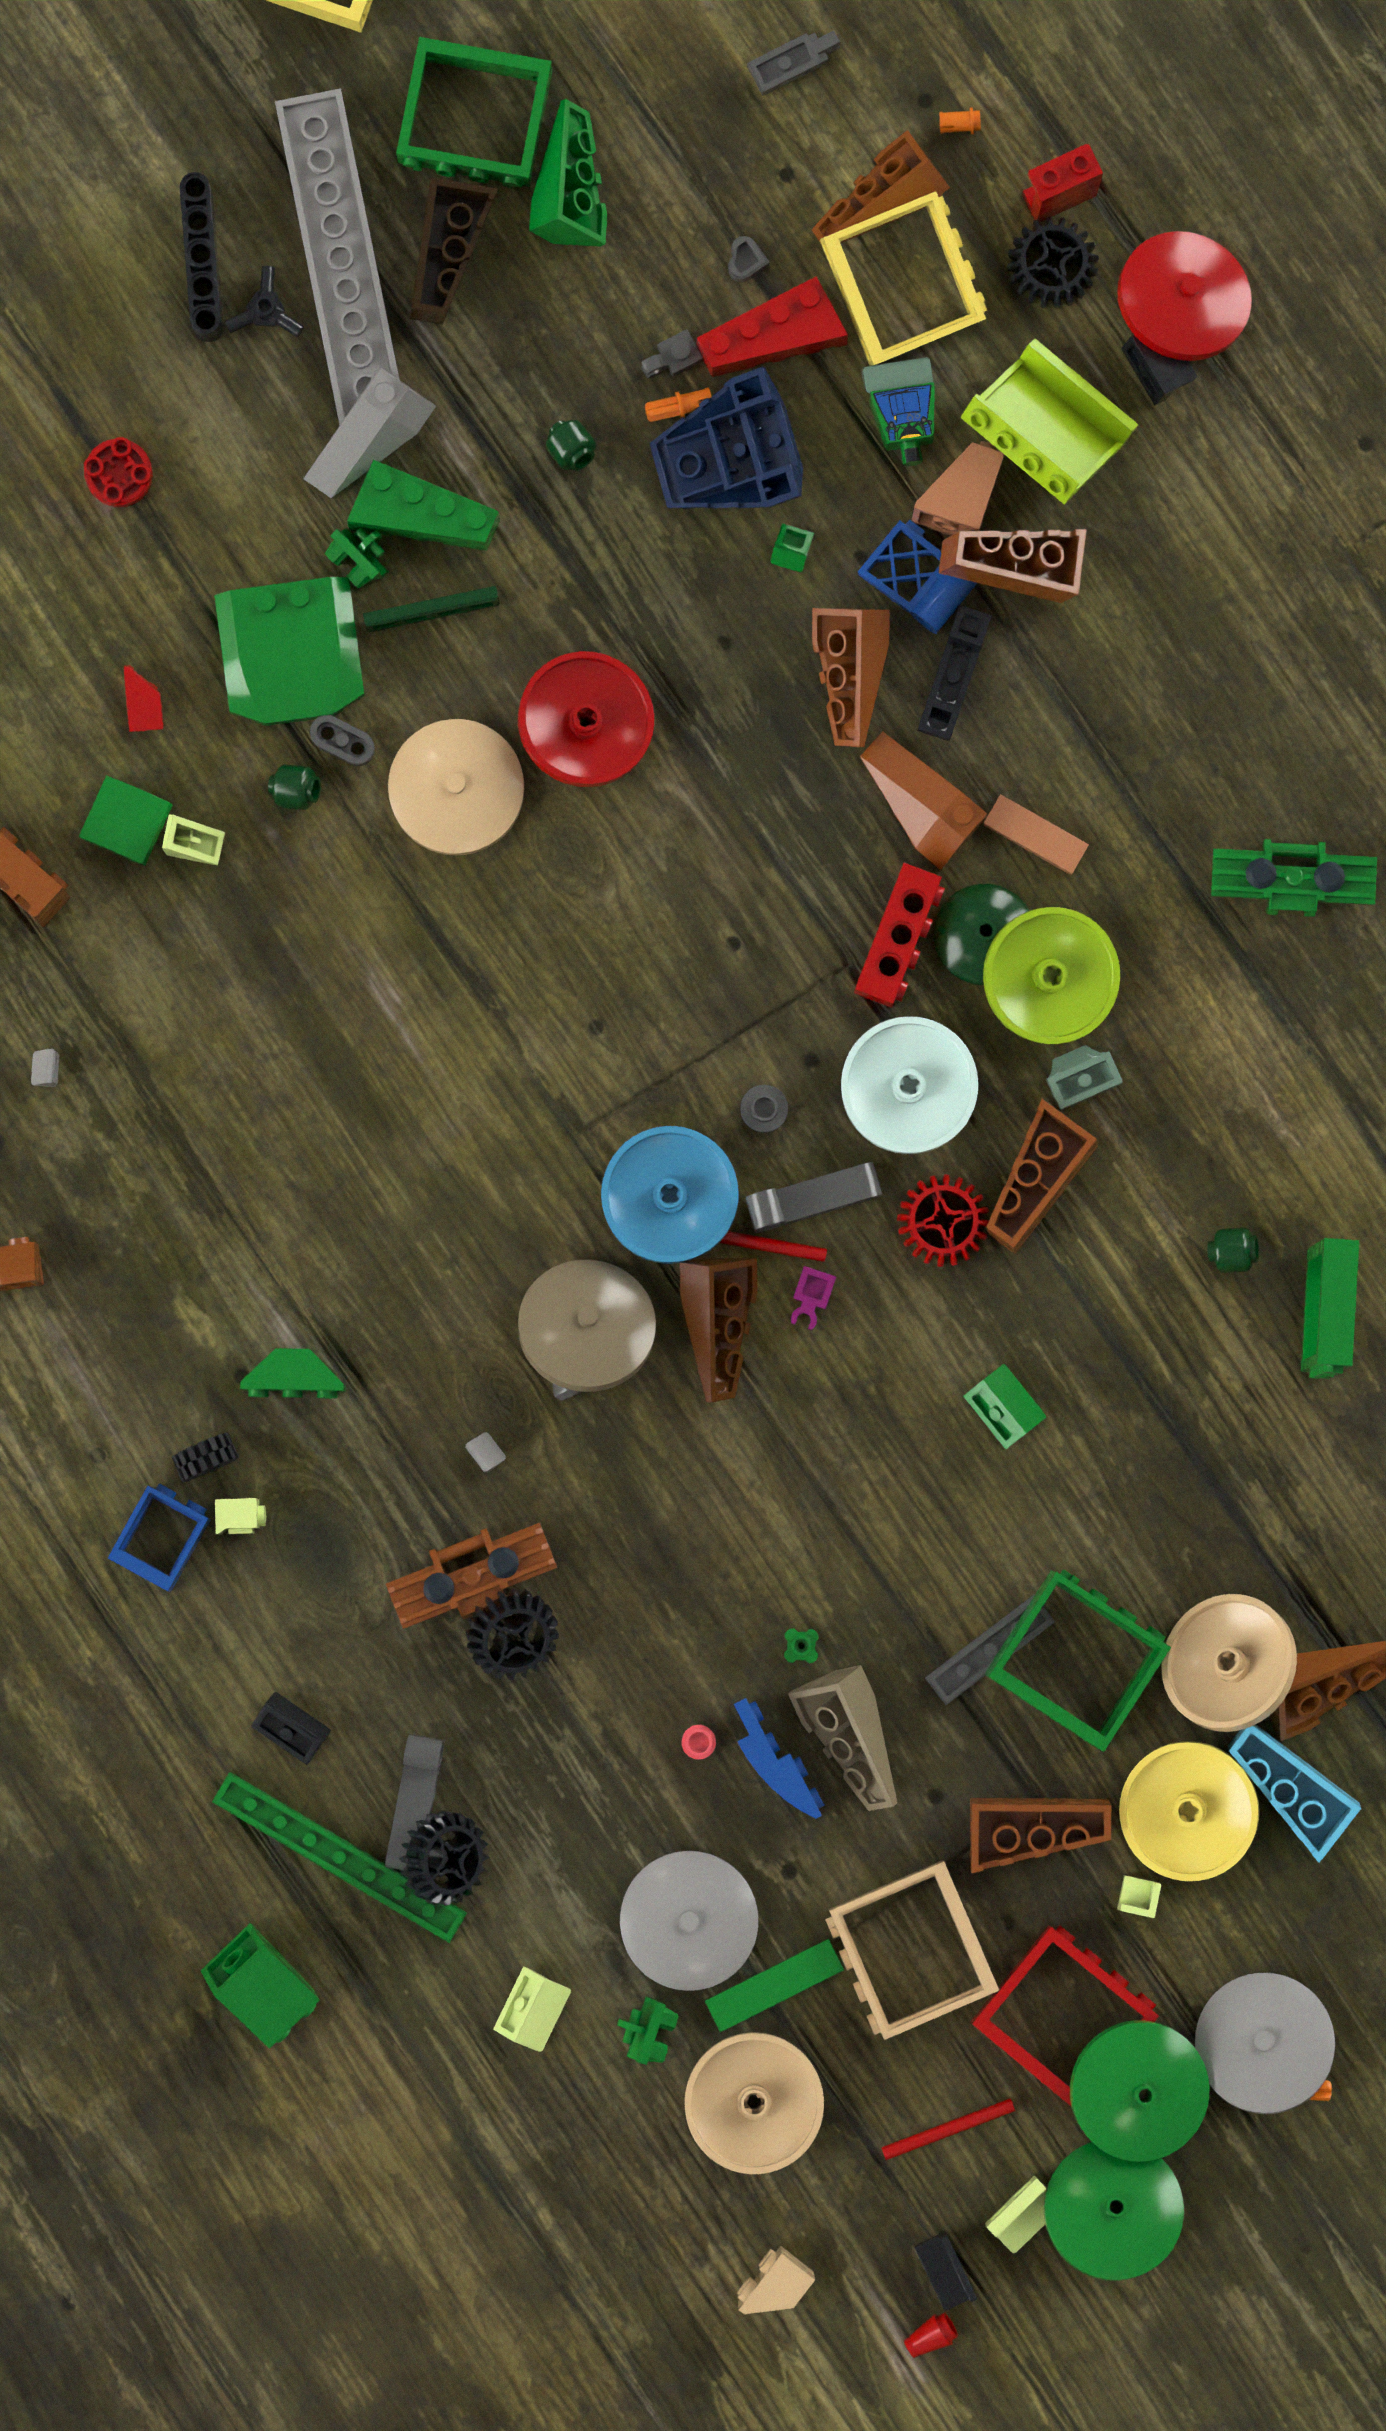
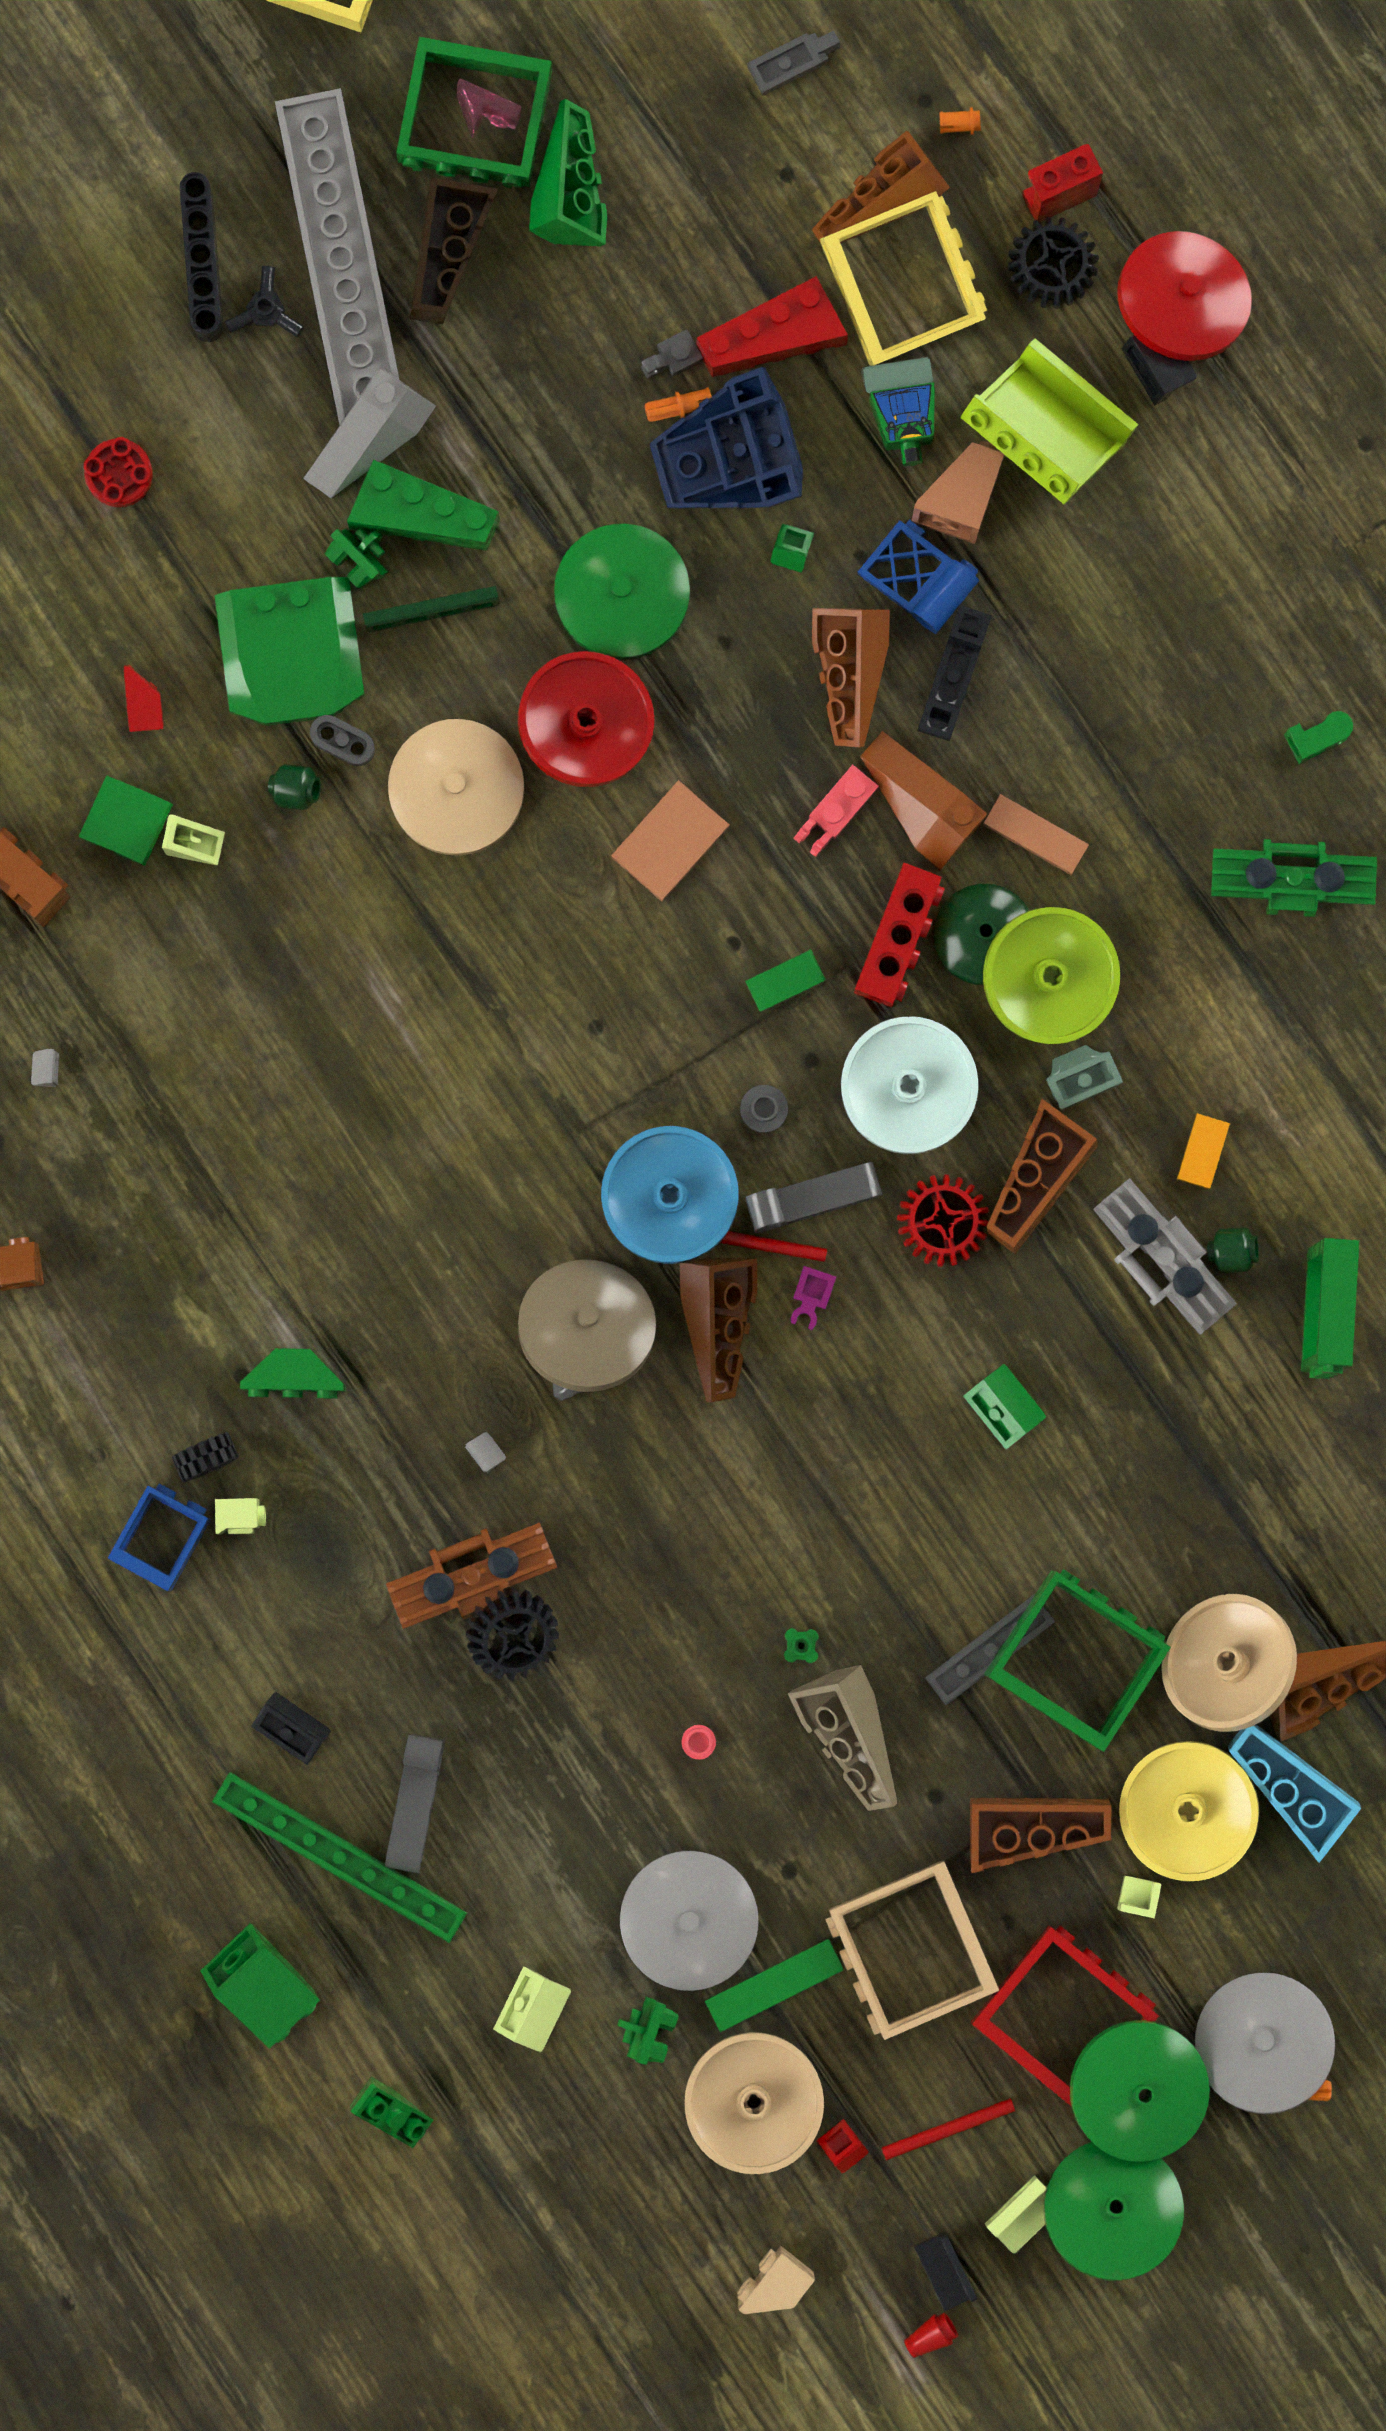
(390, 2112): none -> green slope
(433, 1857): black gear -> none
(478, 102): none -> clear pink slope
(571, 445): dark green head -> none
(622, 591): none -> green dish
(670, 841): none -> nougat tile
(746, 259): dark grey tile -> none
(781, 1774): blue slope -> none
(785, 980): none -> green slope
(838, 807): none -> coral hinge
(842, 2146): none -> red slope
(1019, 561): dark orange wedge -> none
(1174, 1250): none -> light grey piece
(1203, 1151): none -> light orange tile
(1320, 738): none -> green leg

